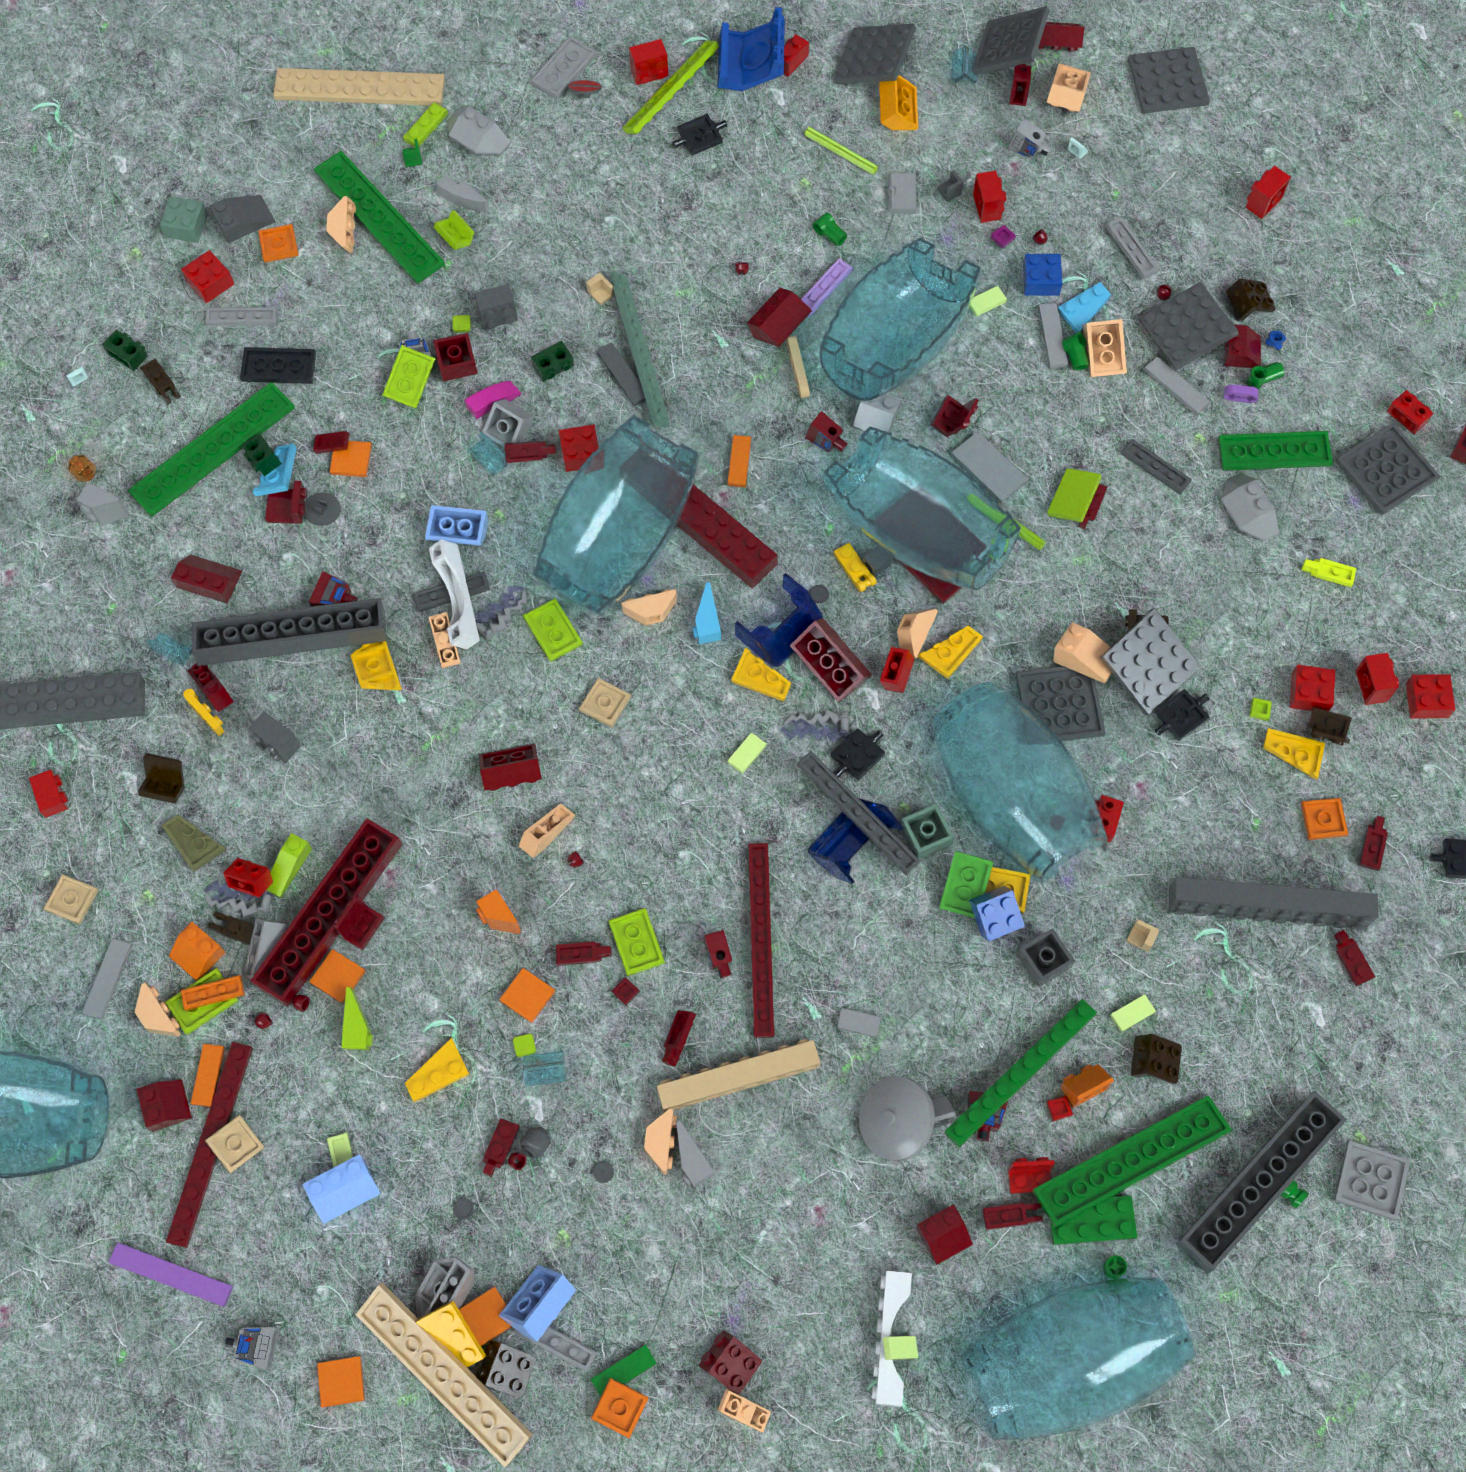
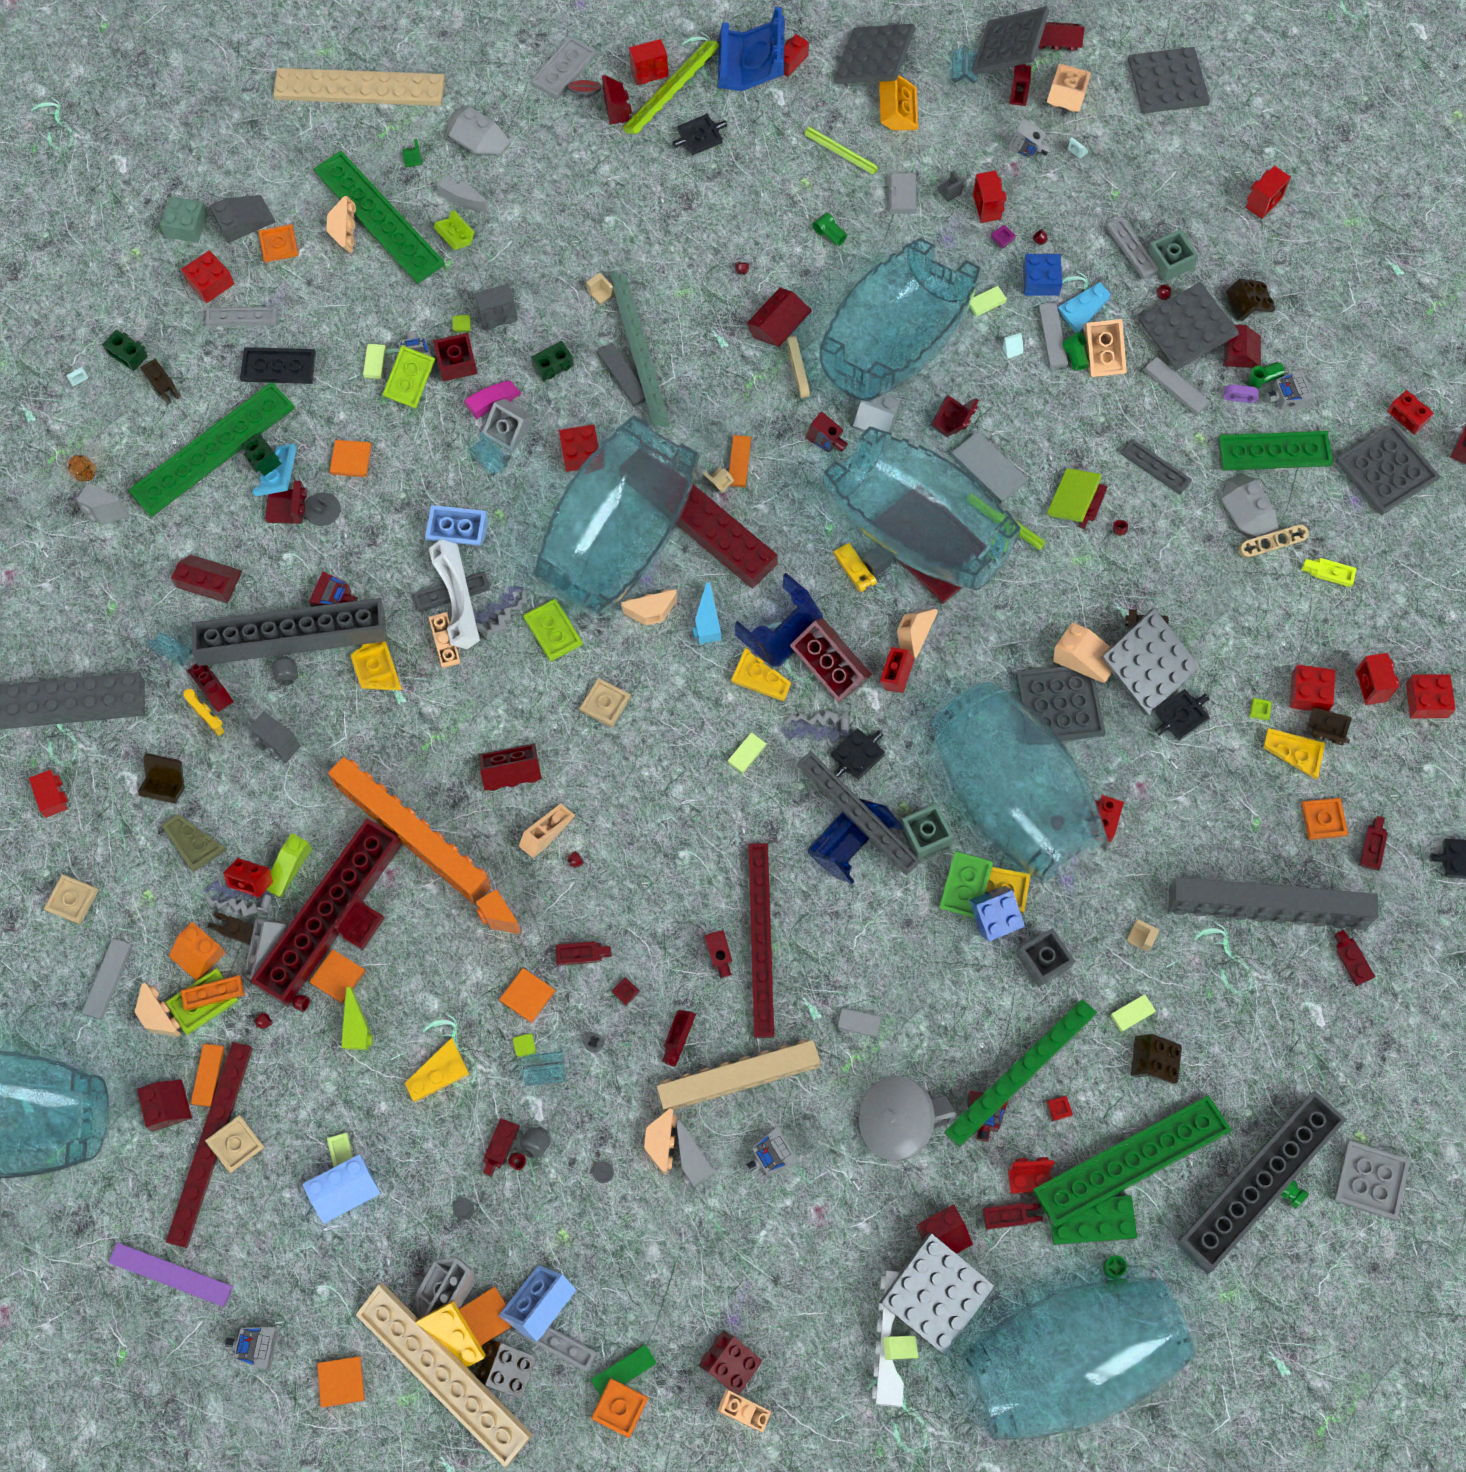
(285, 671): none -> dark grey head
(331, 442): dark red tile -> none
(374, 361): none -> yellowish green tile
(411, 831): none -> orange brick
(426, 124): lime plate -> none
(528, 451): dark red hinge -> none
(588, 1041): none -> dark grey bush
(616, 100): none -> dark red slope
(636, 942): lime tile -> none
(719, 479): none -> tan panel
(772, 1154): none -> torso
(819, 593): dark grey piece -> none
(826, 285): lavender tile -> none
(936, 1293): none -> plate
(952, 652): yellow wing -> none
(1013, 345): none -> light aqua slope
(1086, 1084): orange slope -> none
(1123, 527): none -> dark red hinge
(1173, 255): none -> sand green brick
(1273, 541): none -> tan beam
(1277, 335): blue plate -> none
(1291, 392): none -> light grey torso

